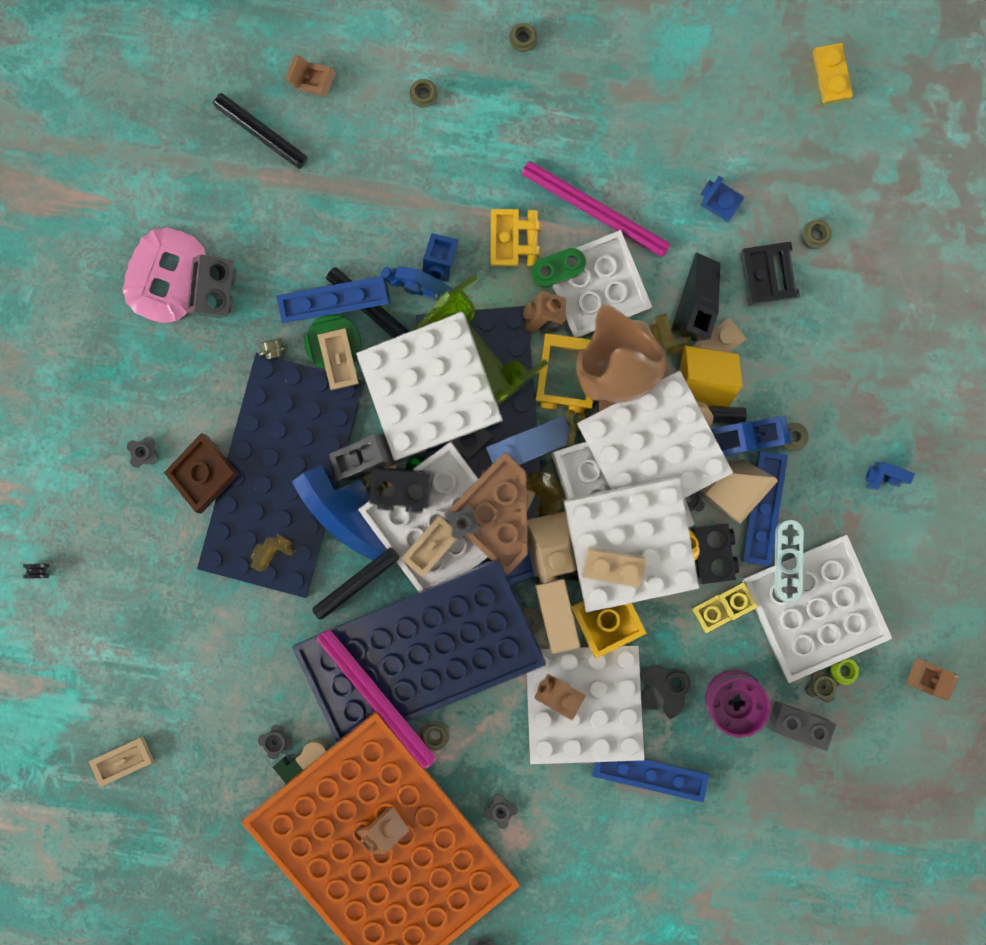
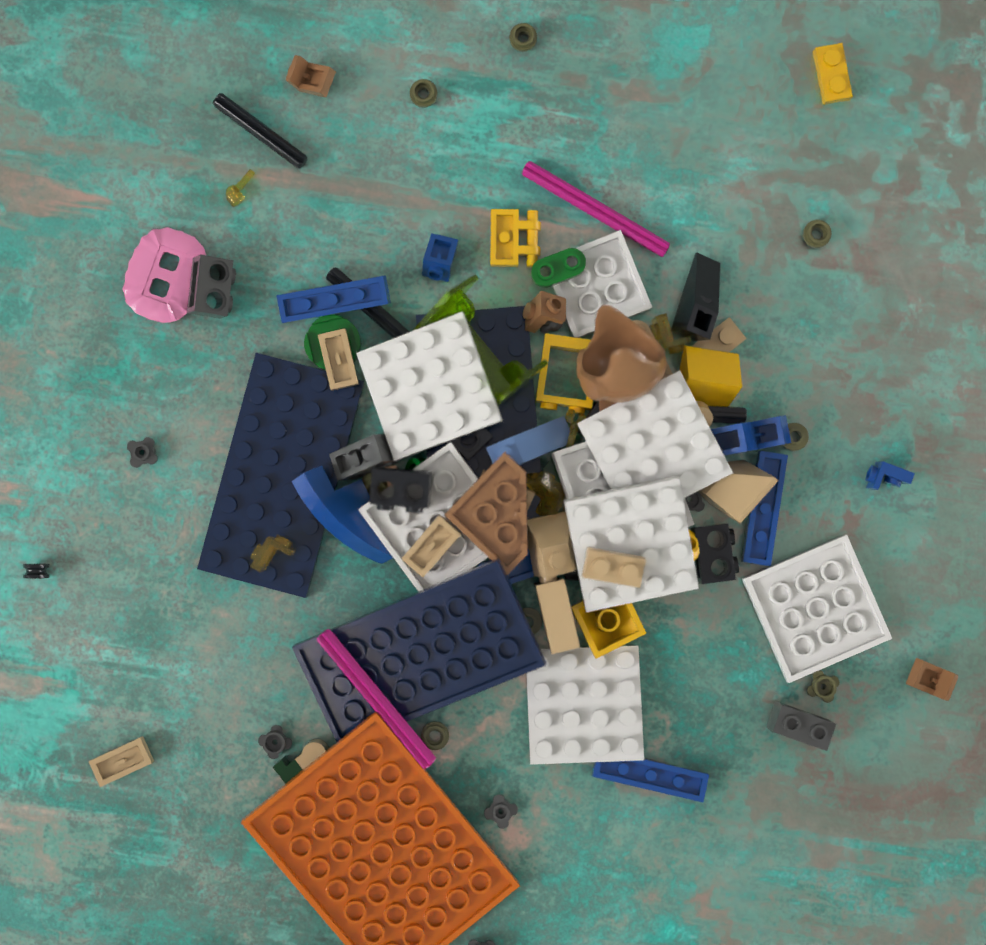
(201, 473): reddish brown plate -> none
(233, 192): none -> clear yellow hand
(272, 348): olive plate -> none
(356, 583): black axle -> none
(383, 832): medium nougat bracket -> none
(415, 282): blue plate -> none
(459, 530): dark grey plate -> none
(559, 696): medium nougat bracket -> none
(660, 692): pearl dark grey plate -> none
(721, 199): blue bracket -> none
(724, 607): light yellow slope -> none
(748, 714): magenta wheel -> none
(761, 273): black plate -> none
(798, 553): light aqua beam -> none
(851, 675): lime plate -> none

